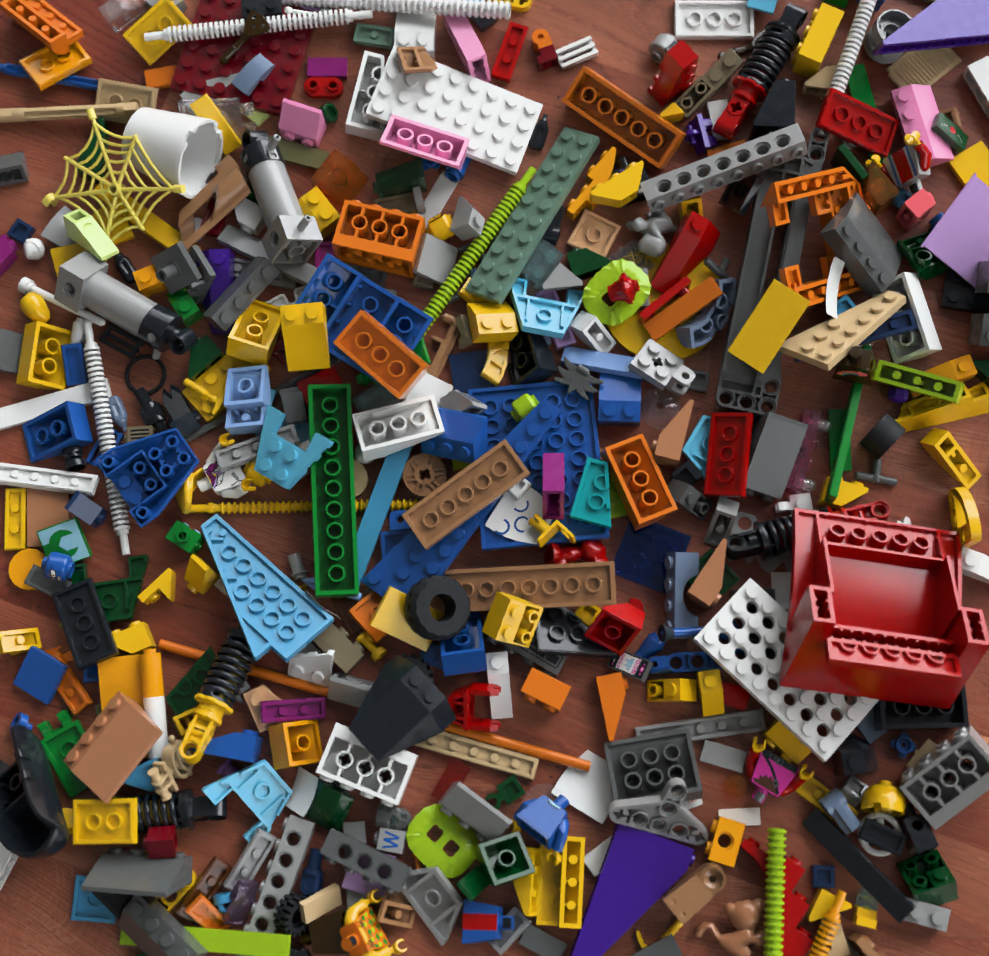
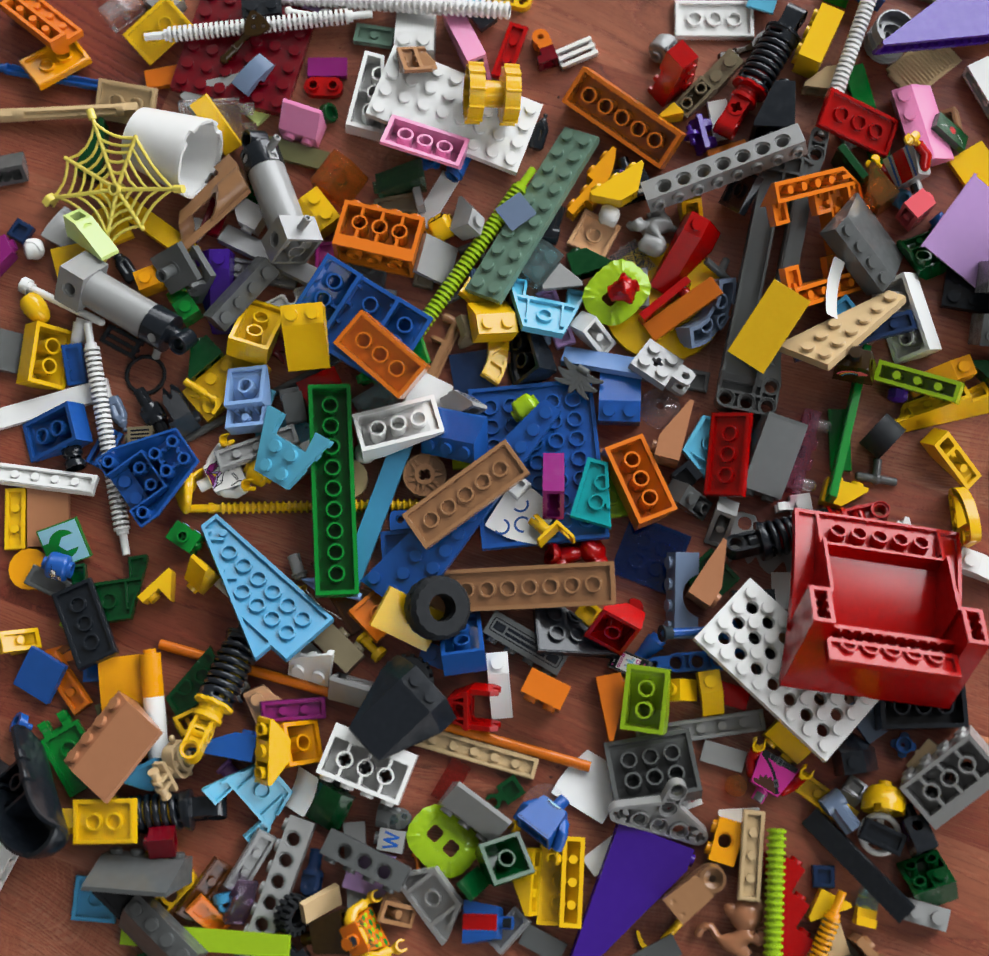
(86, 510): dark blue slope -> none
(134, 638): yellow slope -> none
(271, 751): none -> yellow slope
(492, 94): none -> yellow piece
(512, 619): yellow slope -> none
(515, 211): none -> sand blue sticker
(609, 215): none -> white piece
(646, 699): none -> lime slope
(751, 855): none -> tan tile

